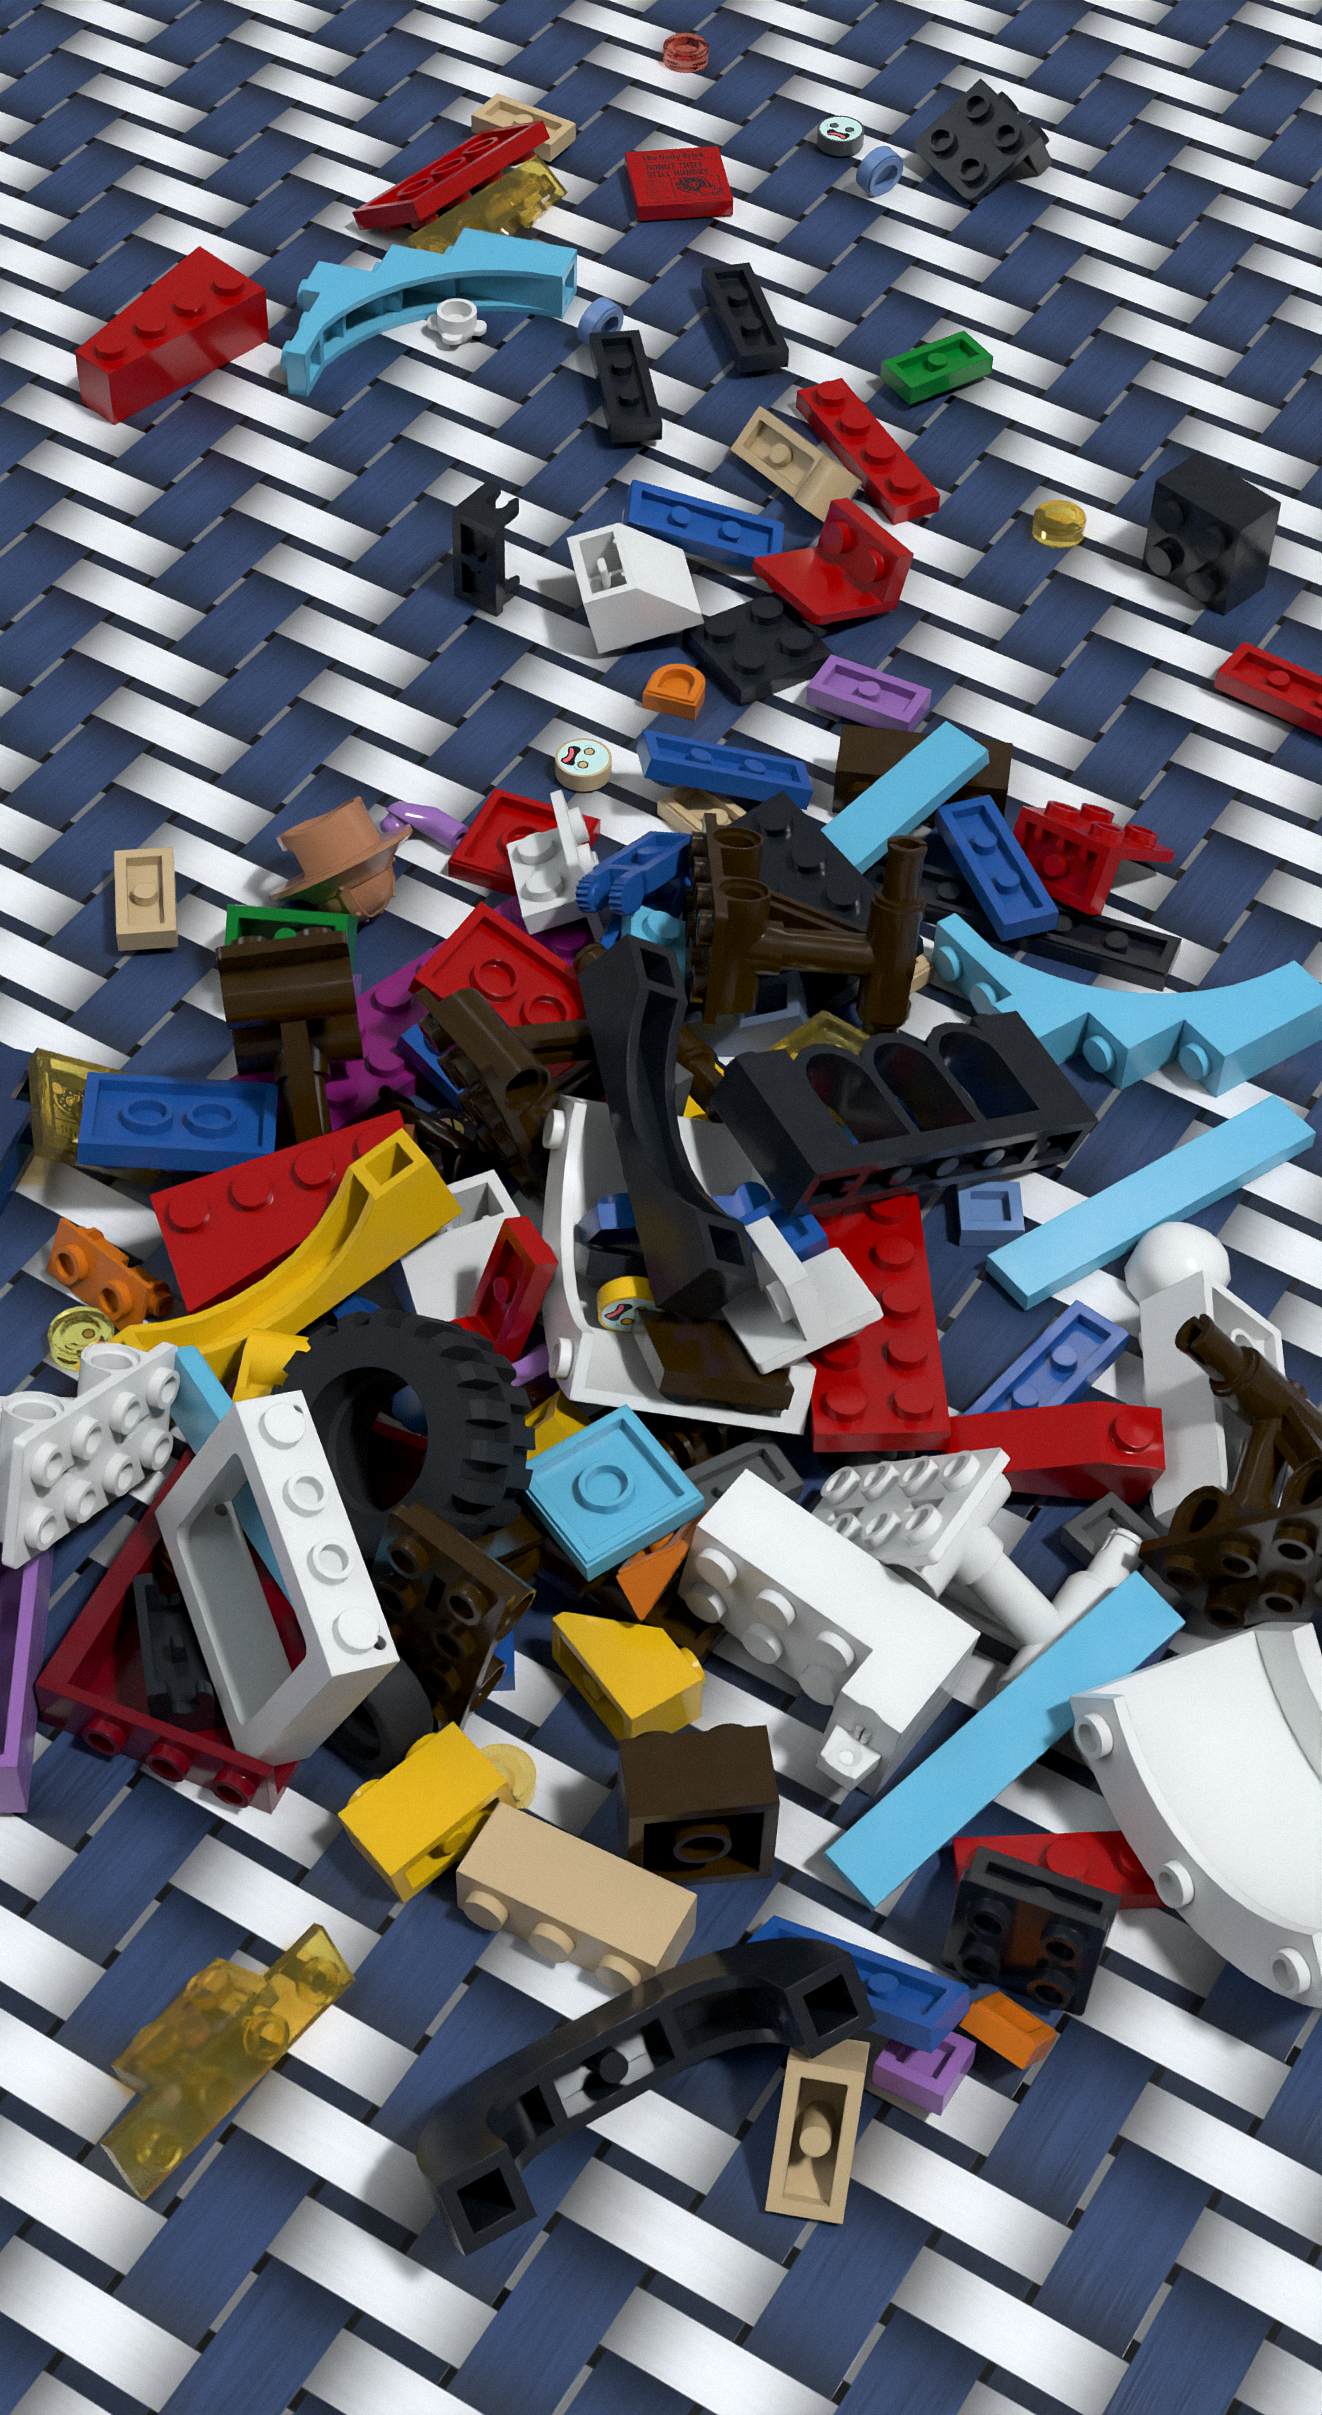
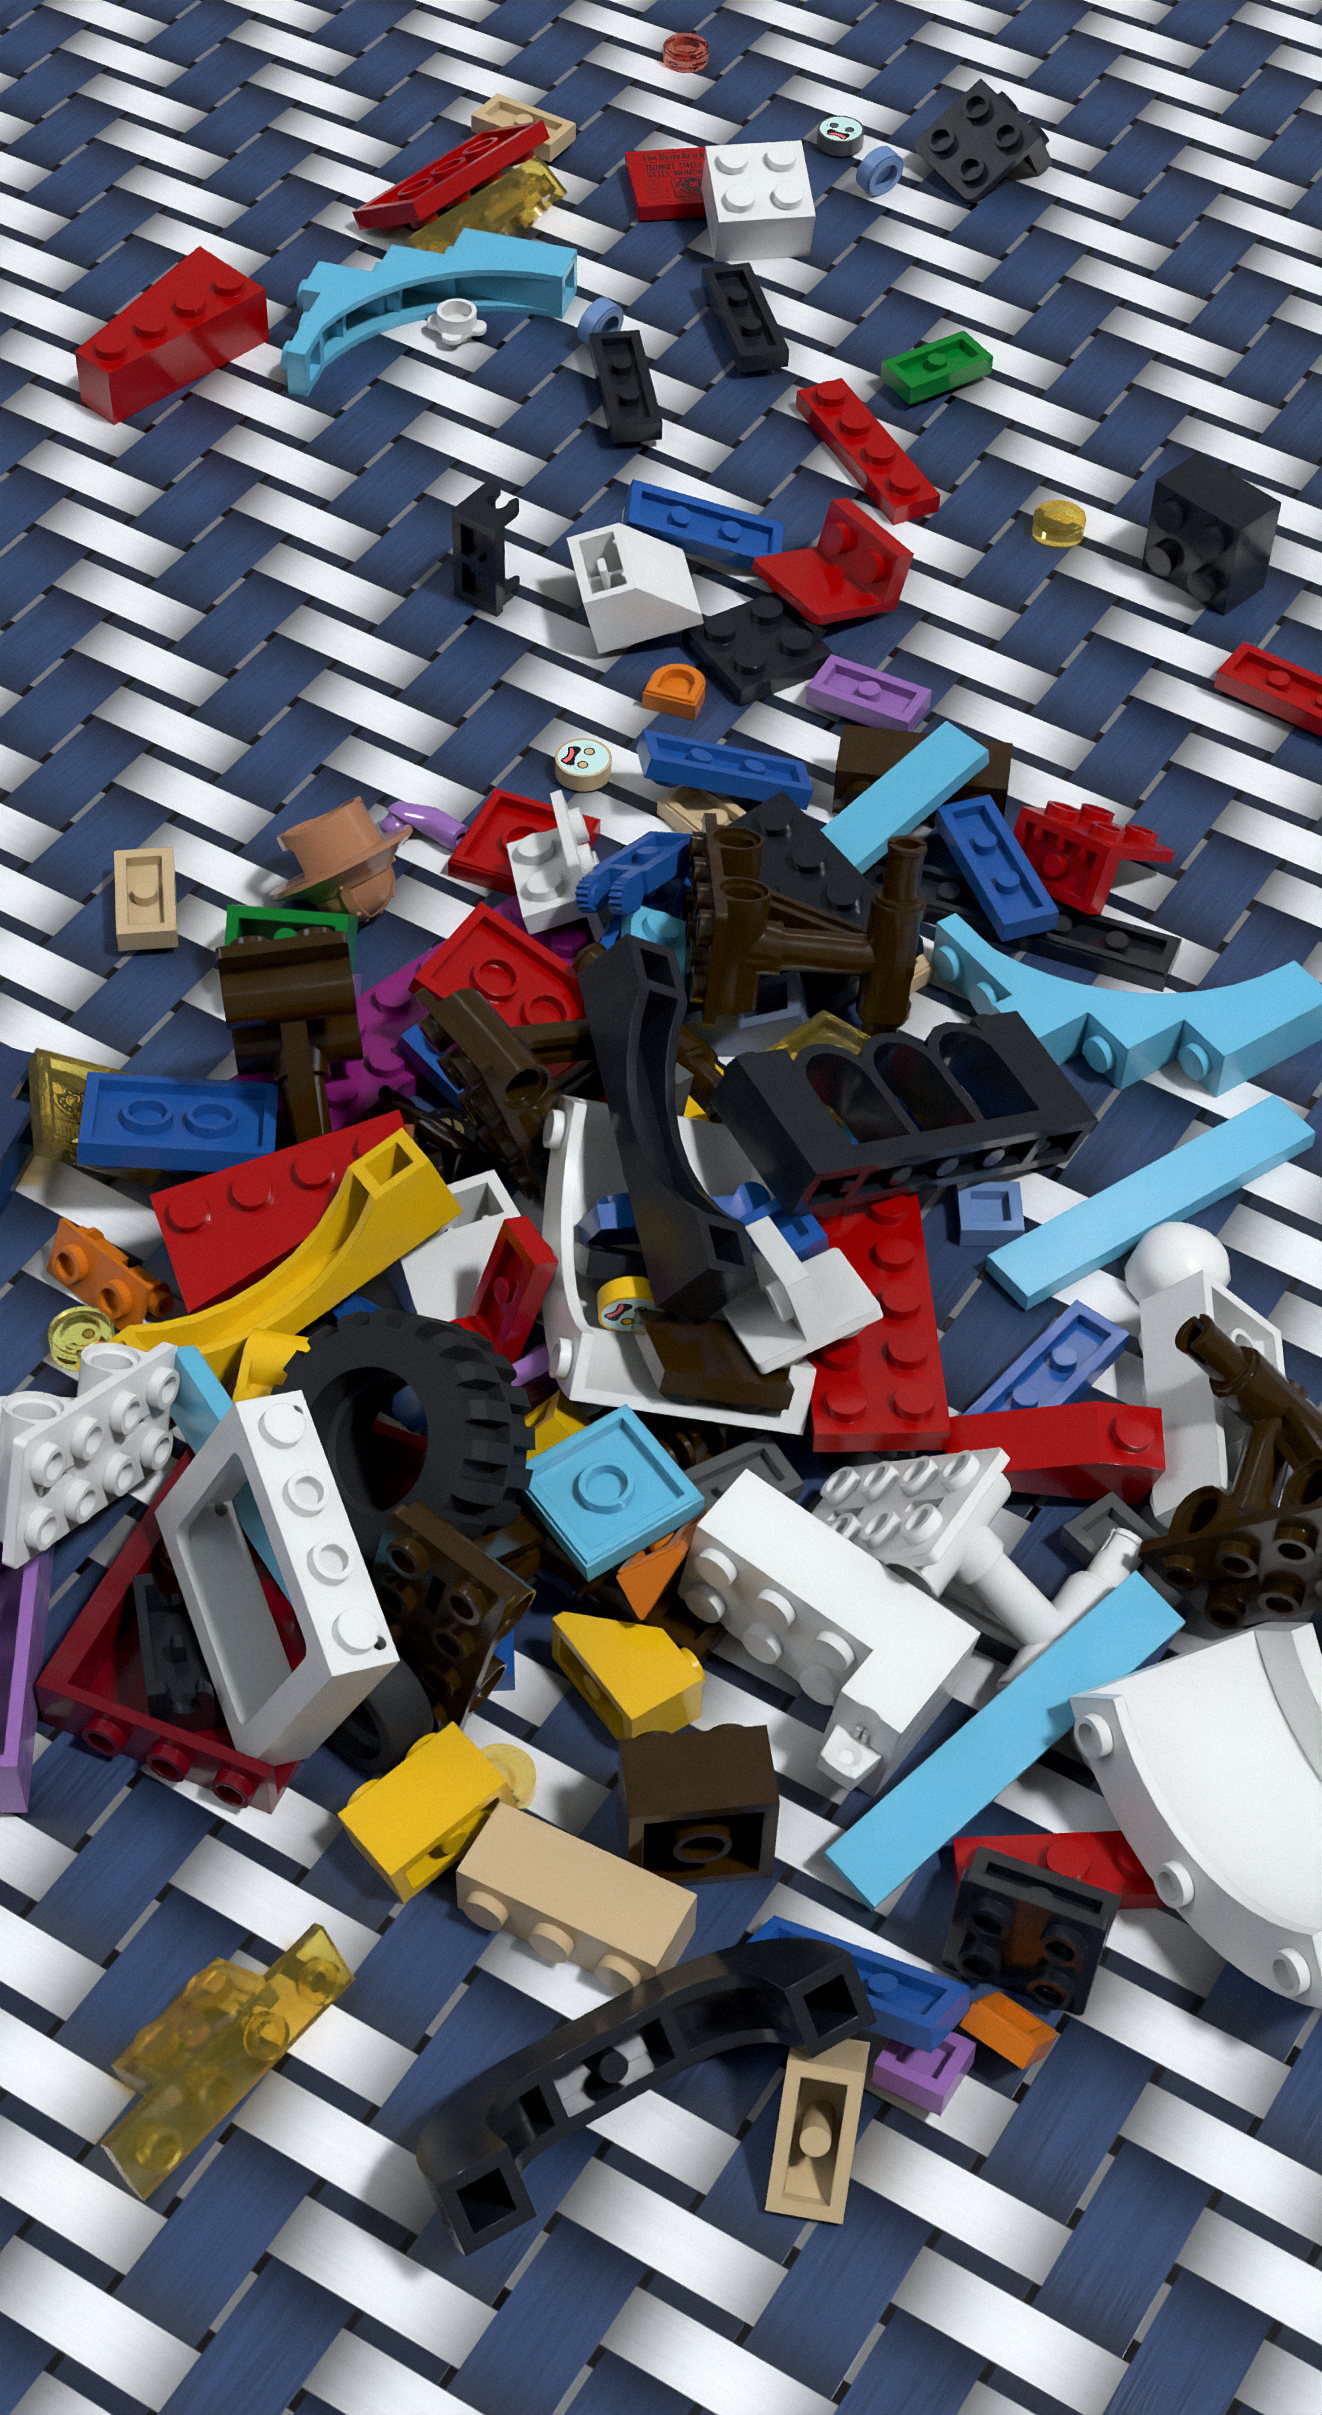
(758, 201): none -> white brick
(794, 463): tan plate -> none

